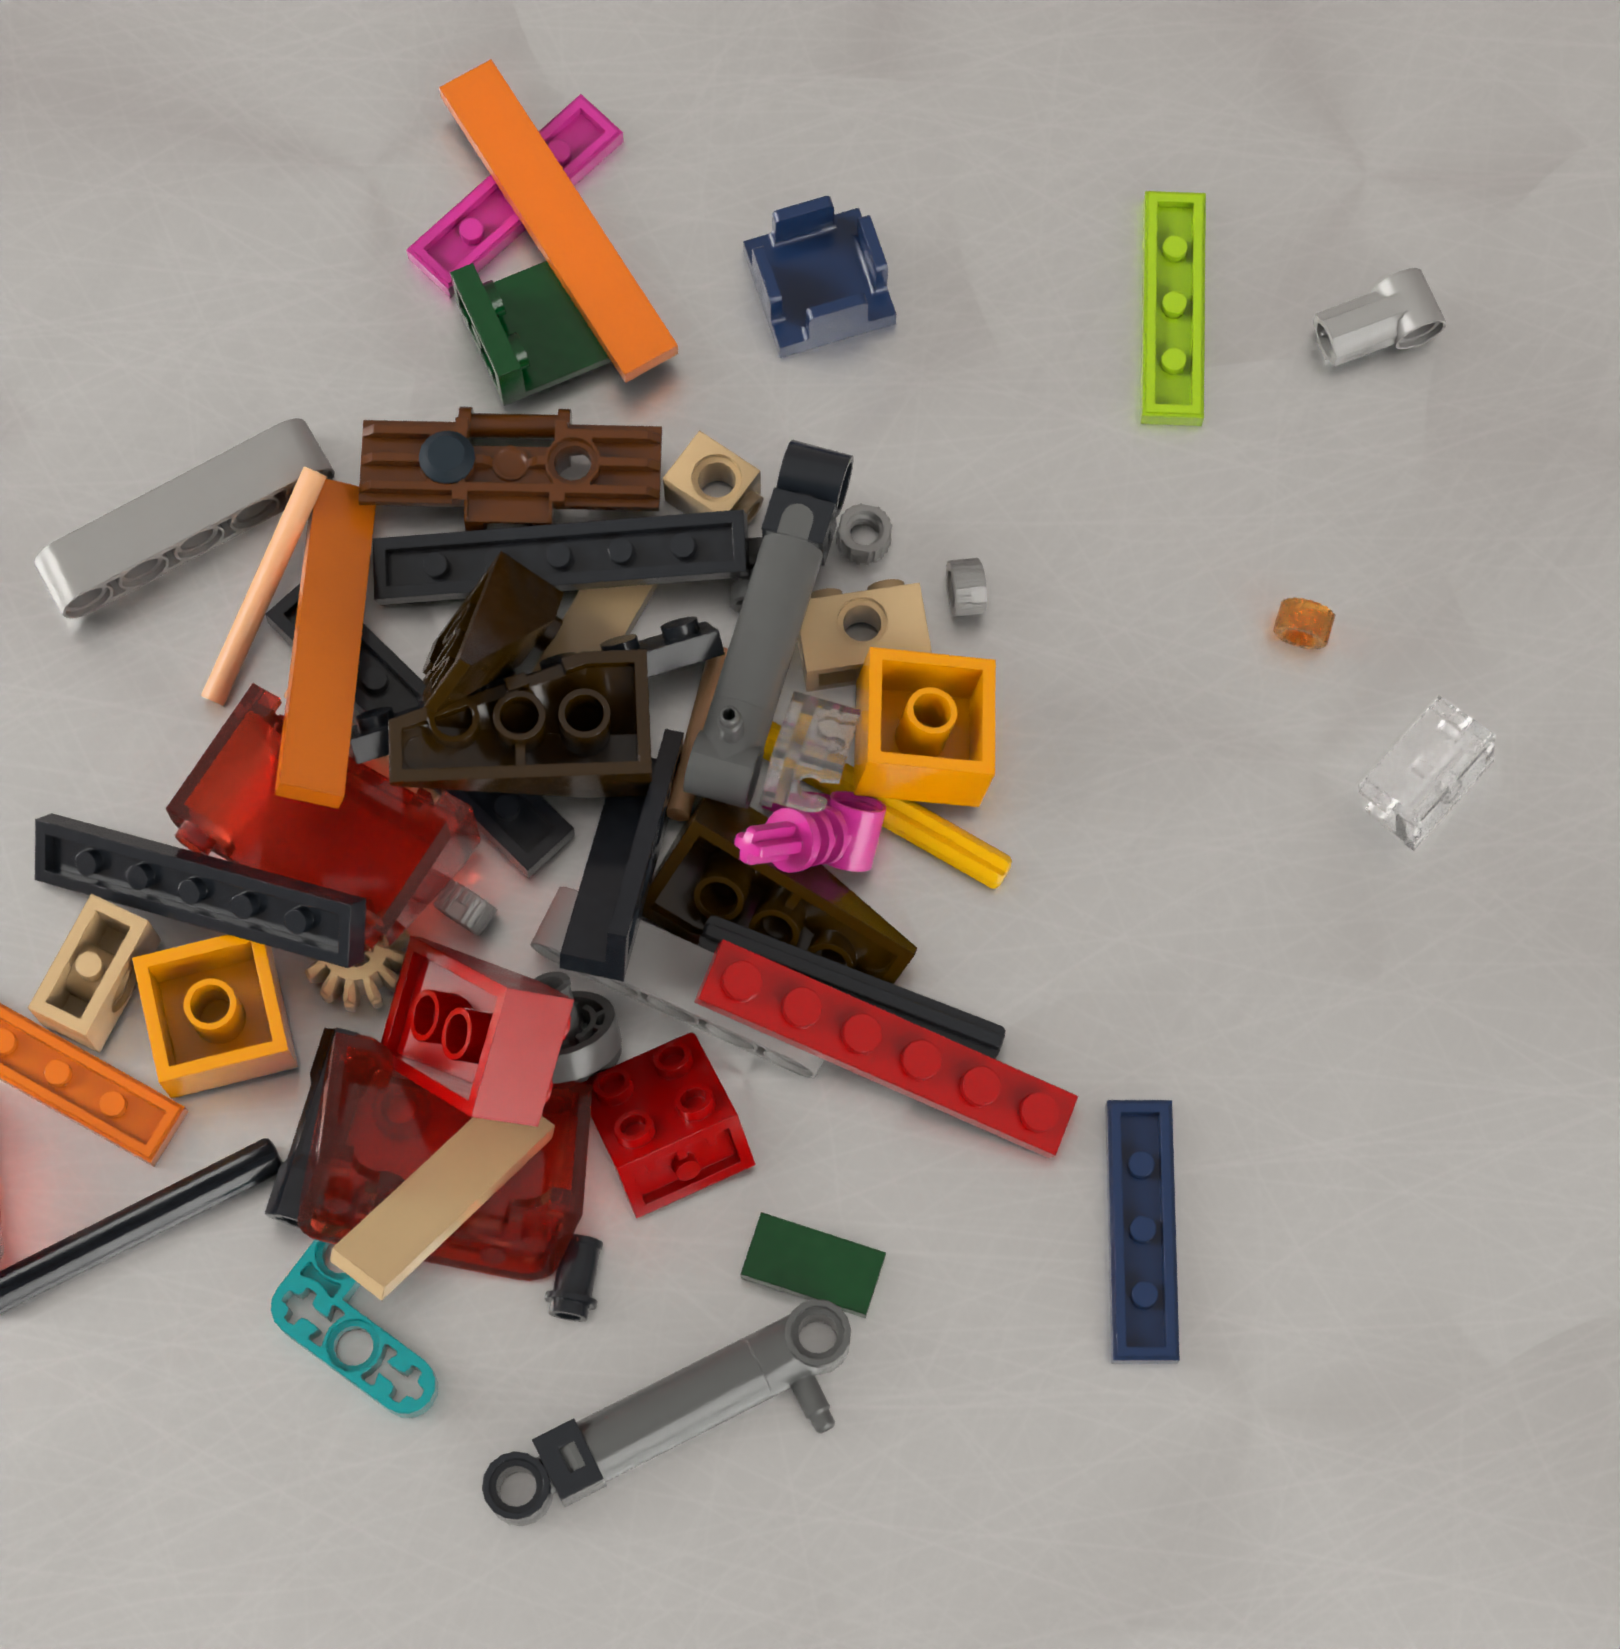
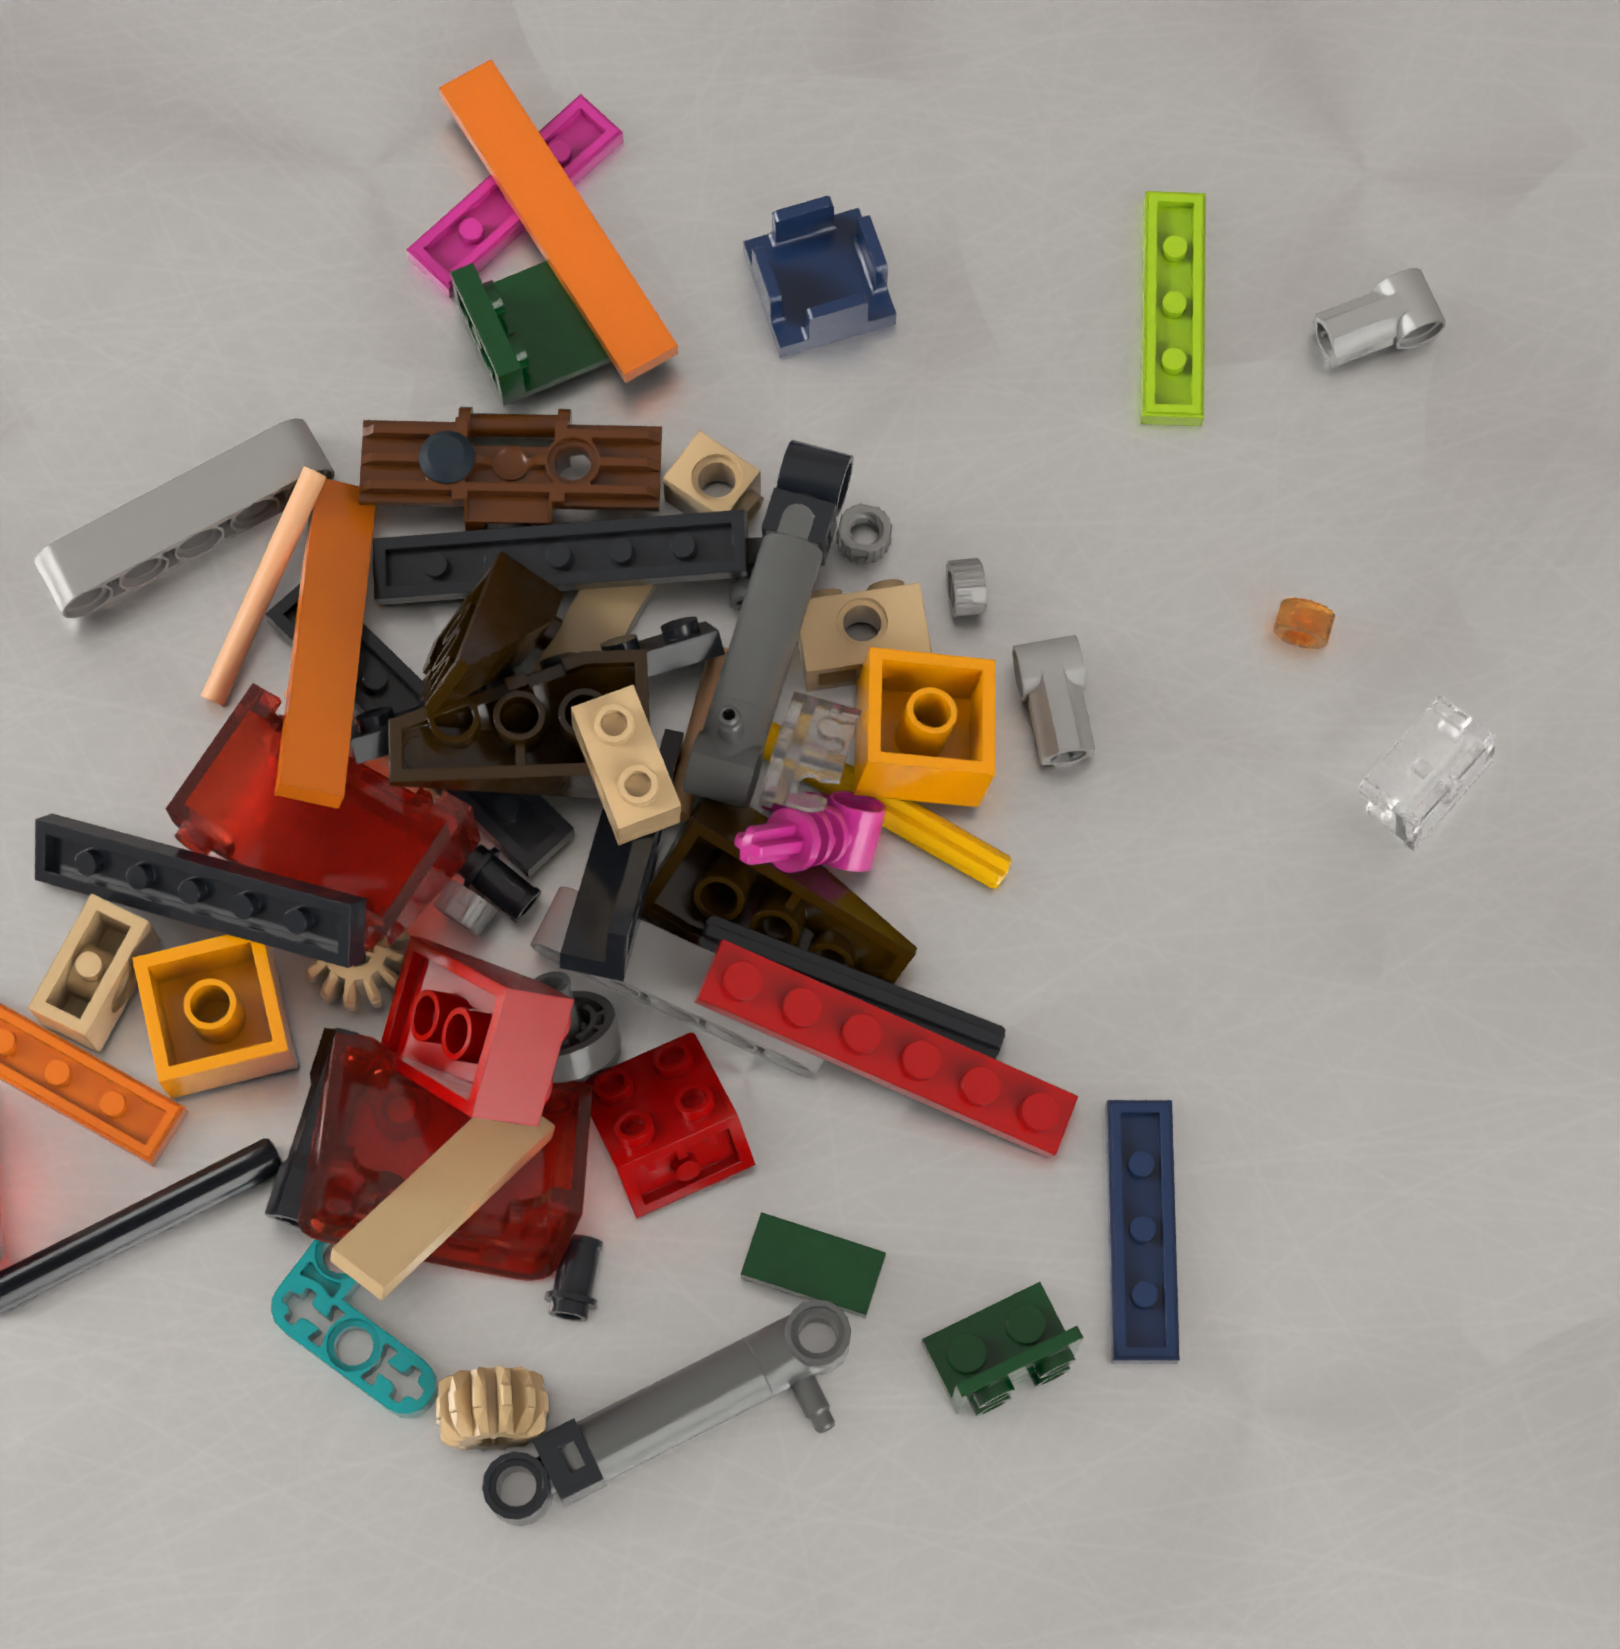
(491, 1408): none -> tan gear
(499, 882): none -> black pin
(626, 764): none -> tan brick
(1000, 1348): none -> dark green bracket
(1053, 683): none -> light grey piece

